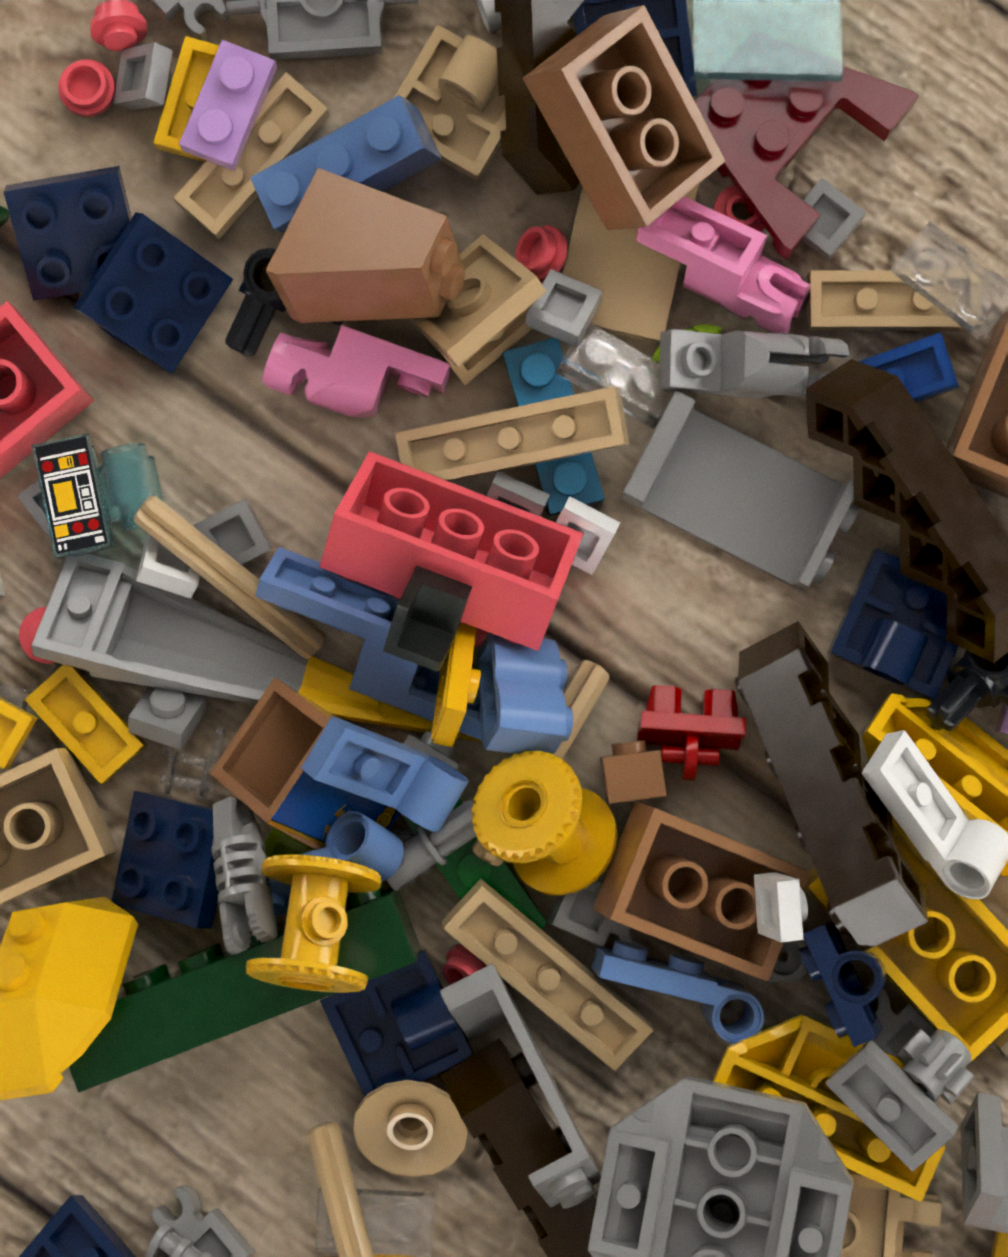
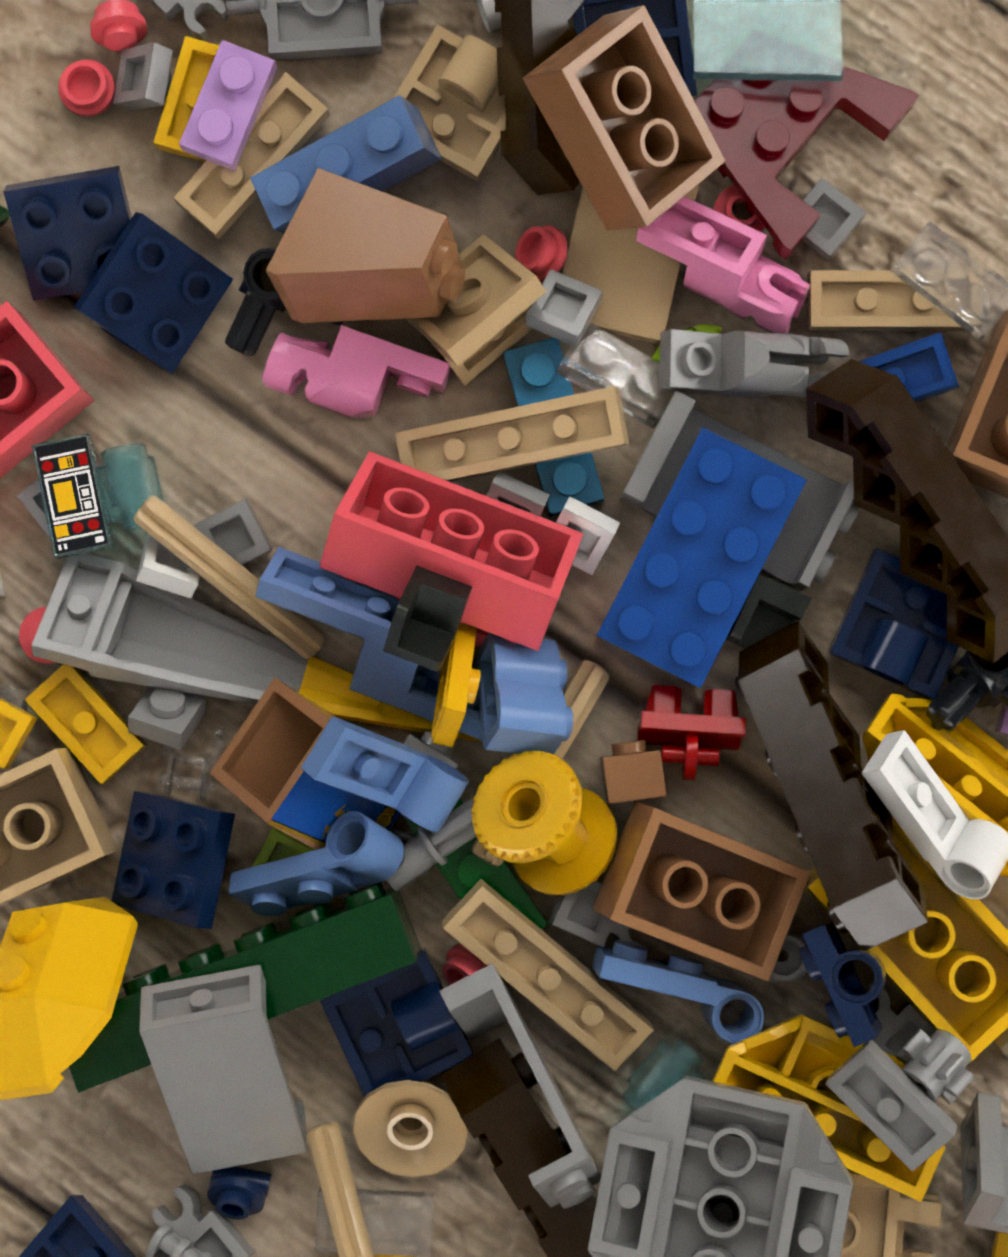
(221, 1069): none -> light grey panel
(238, 1191): none -> dark blue plate
(244, 891): light grey hinge -> none
(314, 923): yellow hose -> none
(661, 1070): none -> clear light blue brick
(701, 557): none -> blue brick
(767, 611): none -> pearl dark grey panel
(780, 906): white plate -> none

